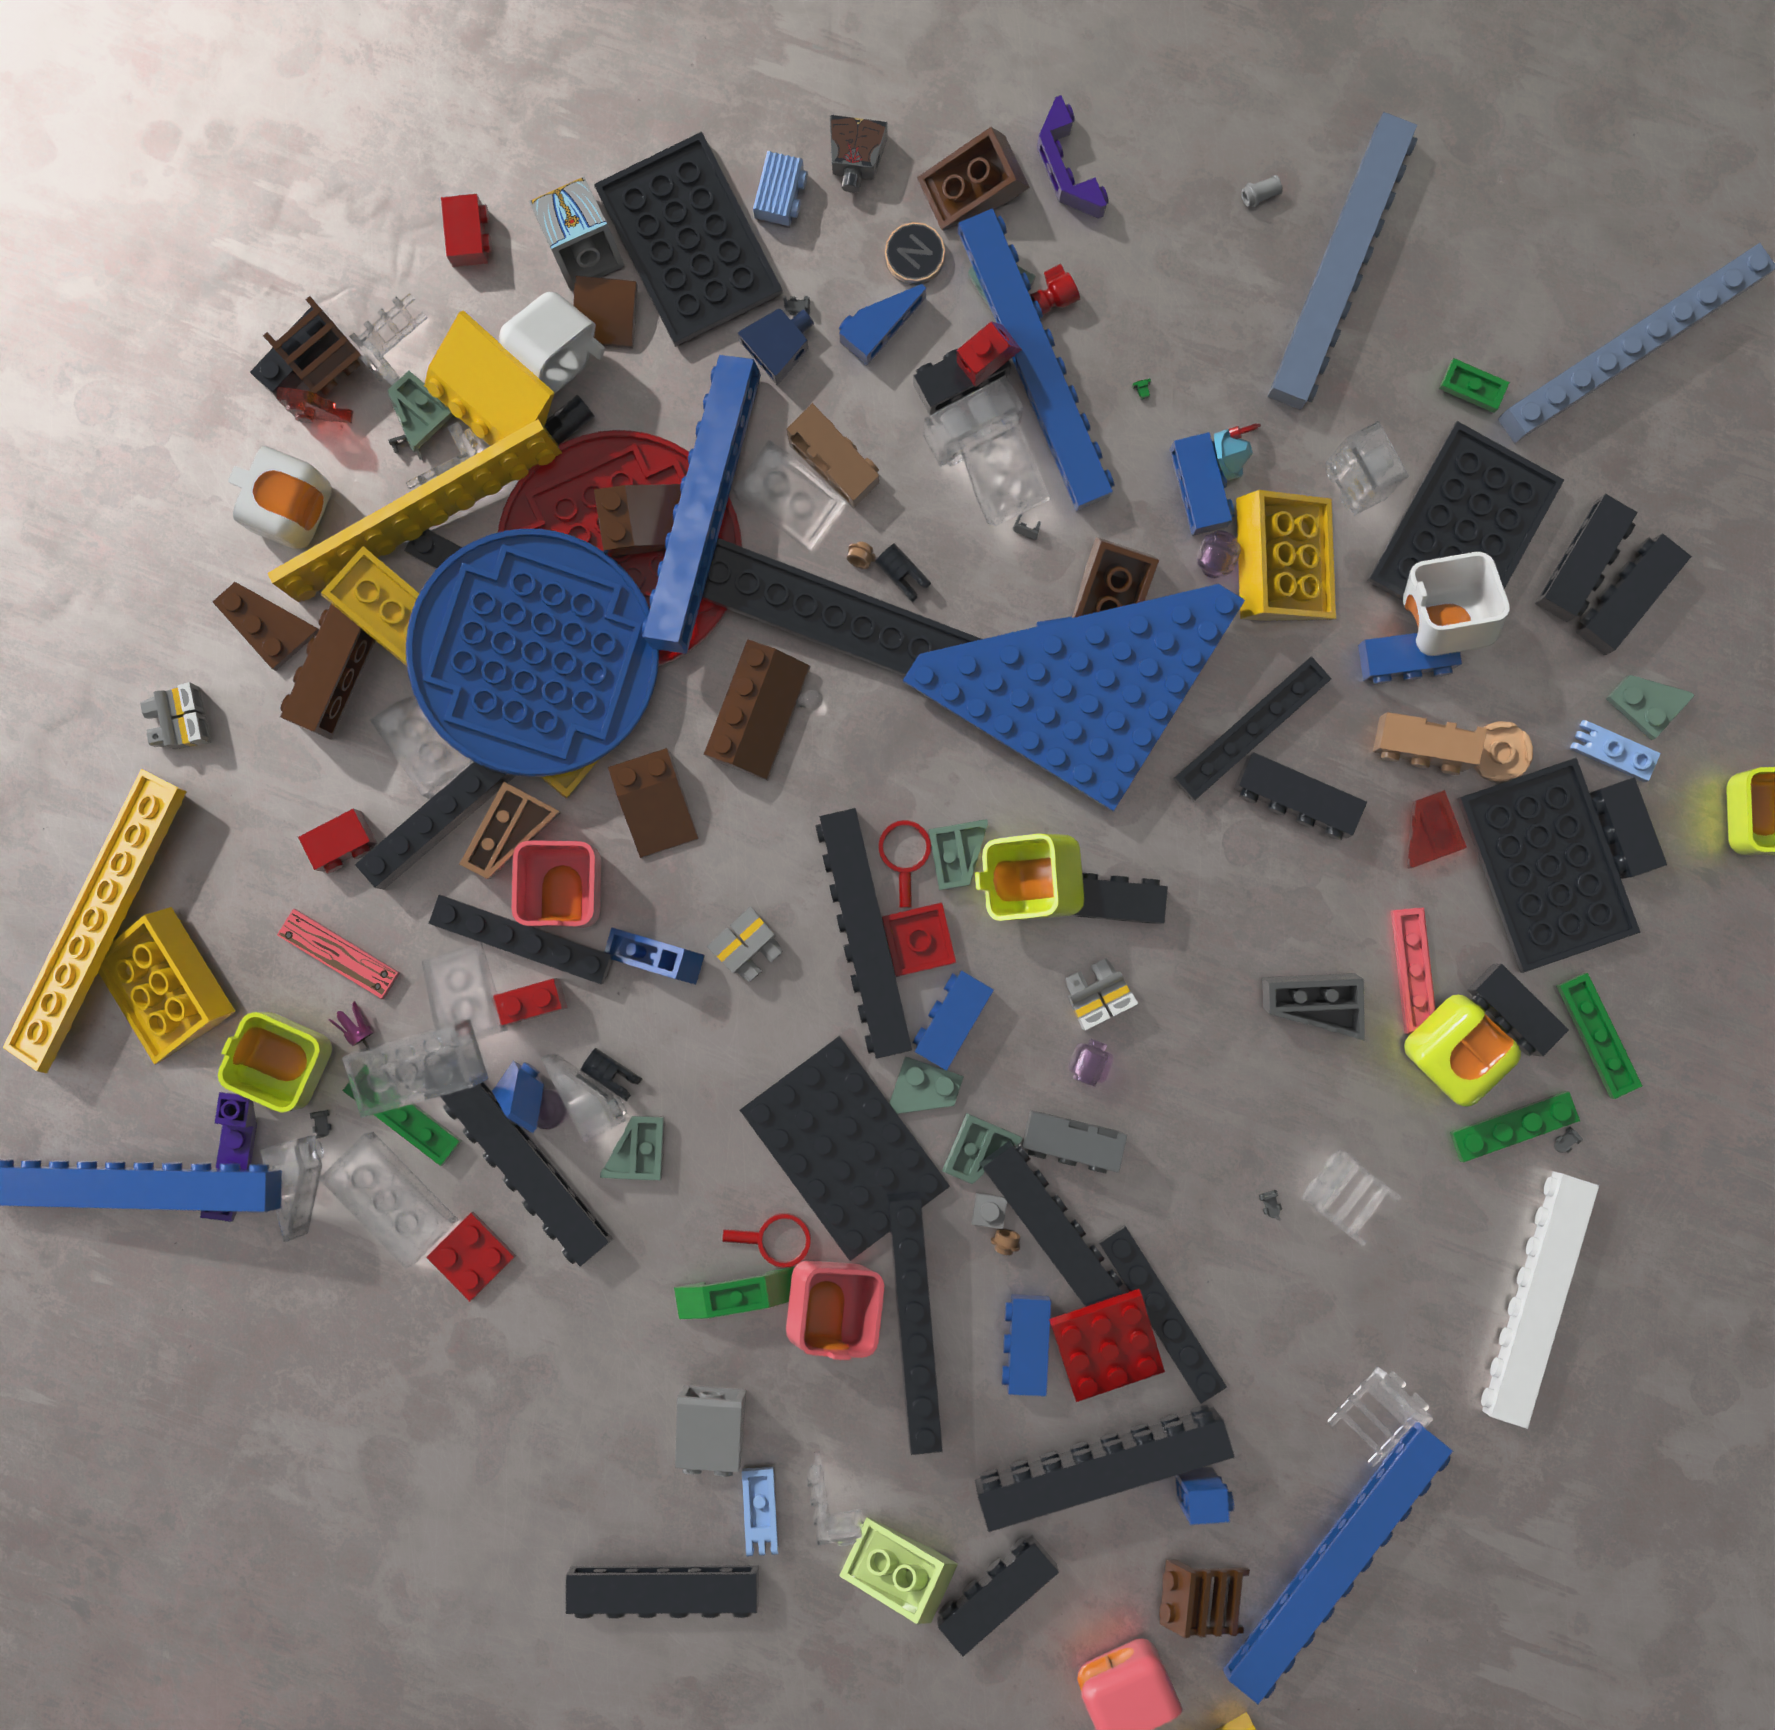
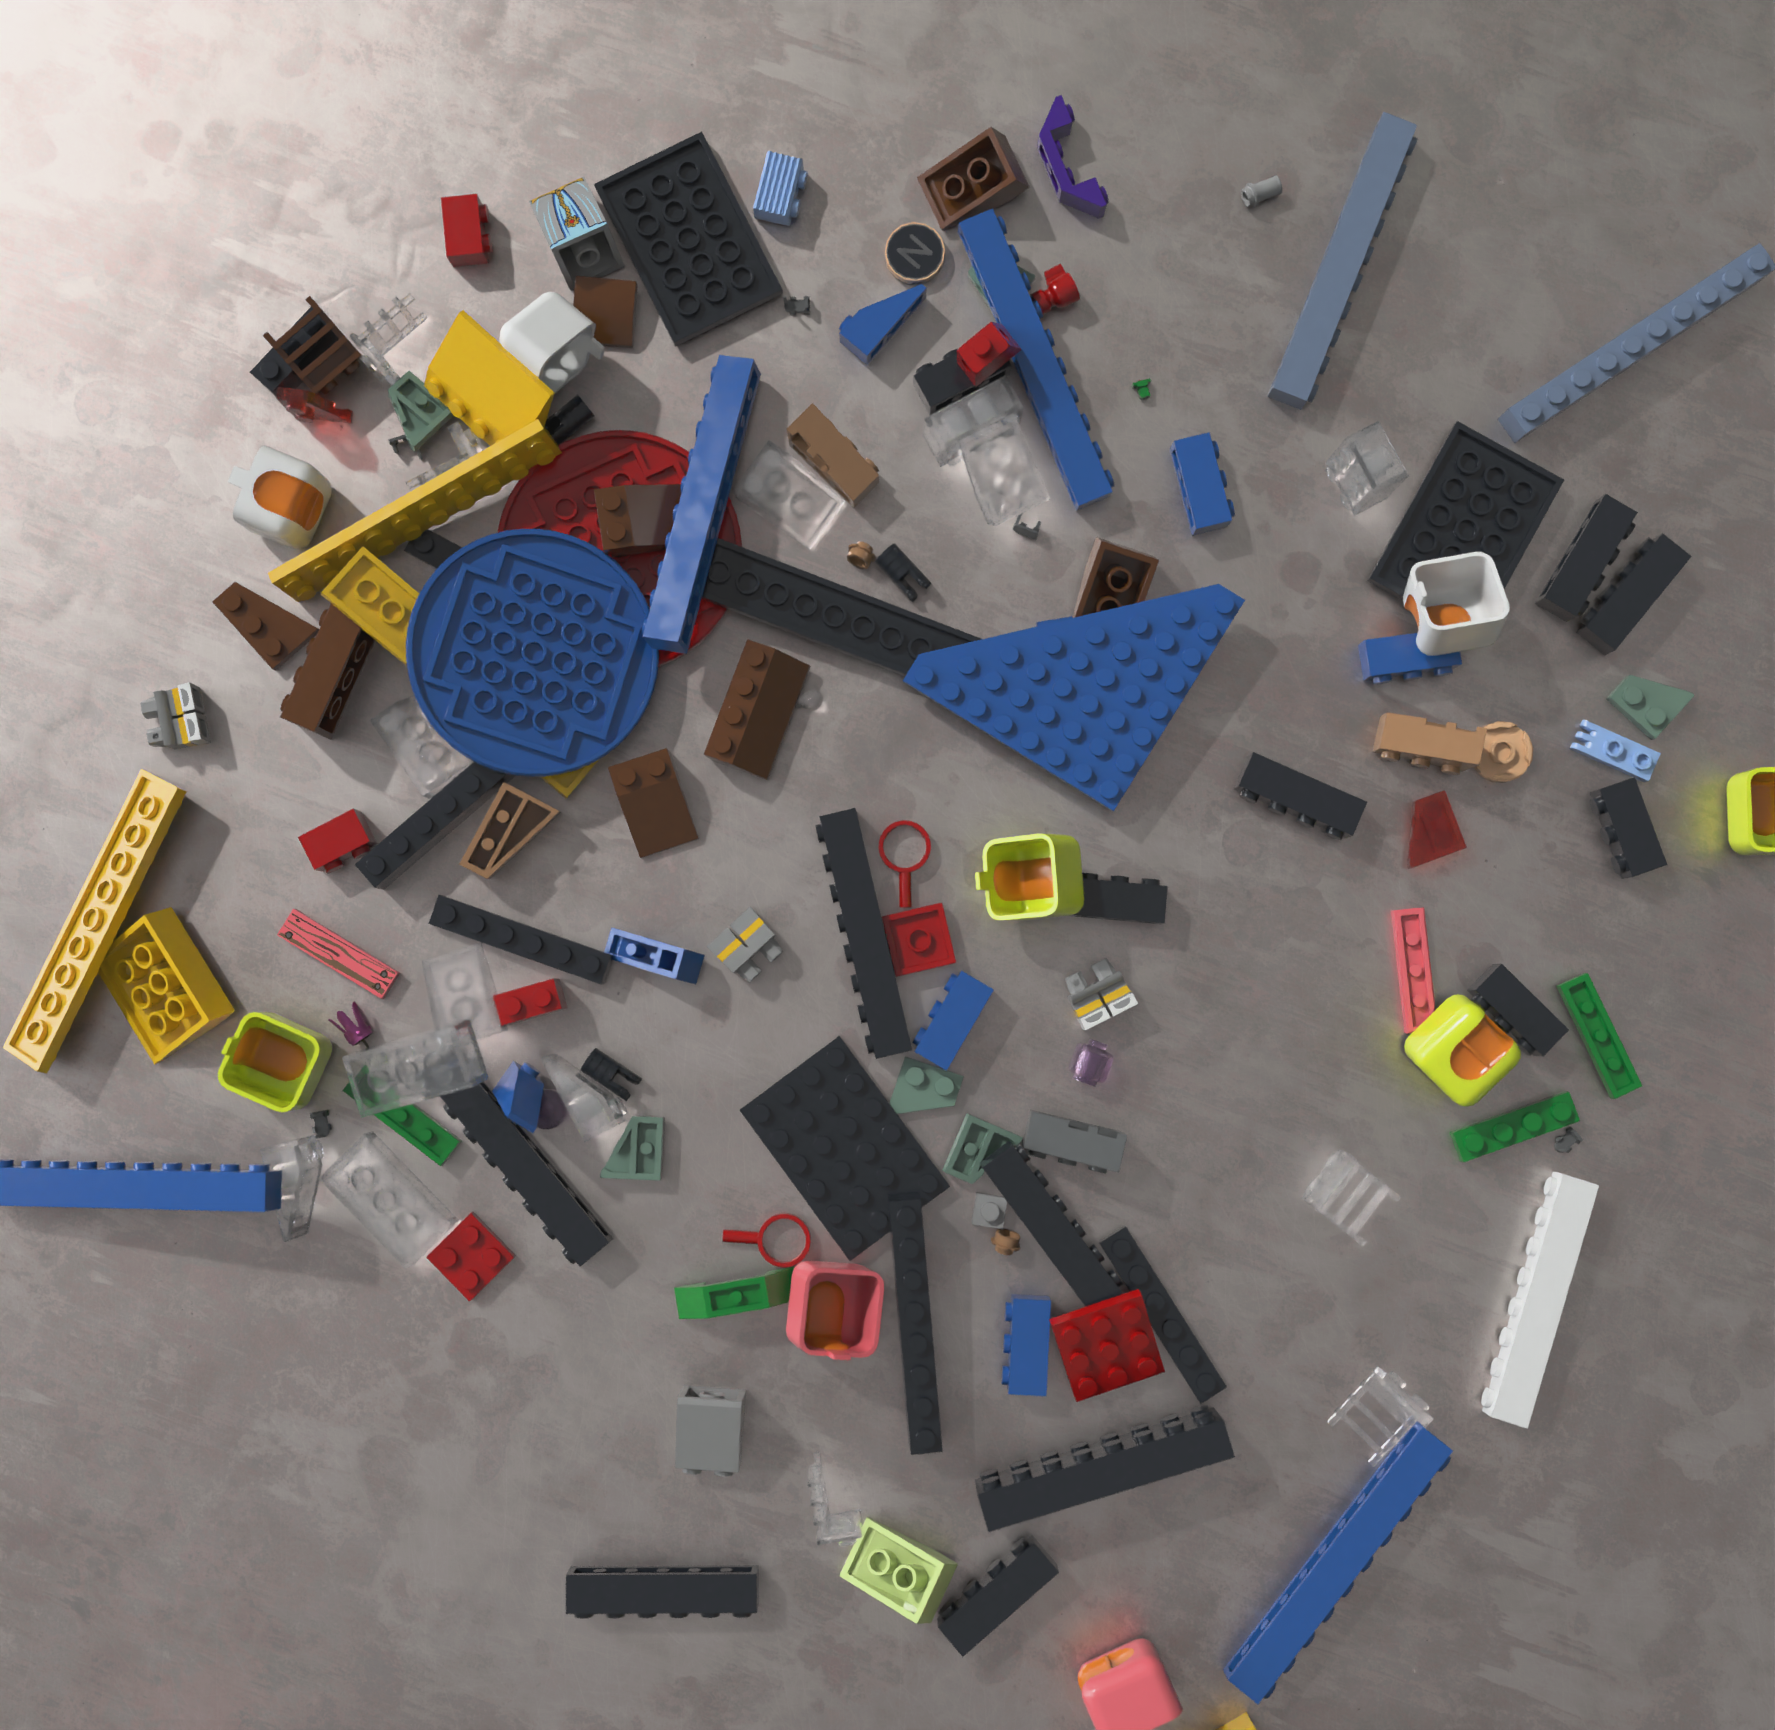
(236, 1139): dark purple slope -> none
(556, 884): coral piece -> none
(760, 1509): light blue hinge -> none
(777, 342): dark blue torso -> none
(856, 149): torso -> none
(956, 852): sand green wing -> none
(1188, 1596): reddish brown plate -> none
(1203, 1496): blue brick -> none
(1218, 554): head -> none
(1232, 450): medium azure piece -> none
(1252, 728): black plate -> none
(1271, 1208): dark grey piece -> none
(1285, 557): yellow slope -> none
(1318, 1000): dark grey wedge -> none
(1474, 385): green plate -> none
(1548, 865): black plate -> none

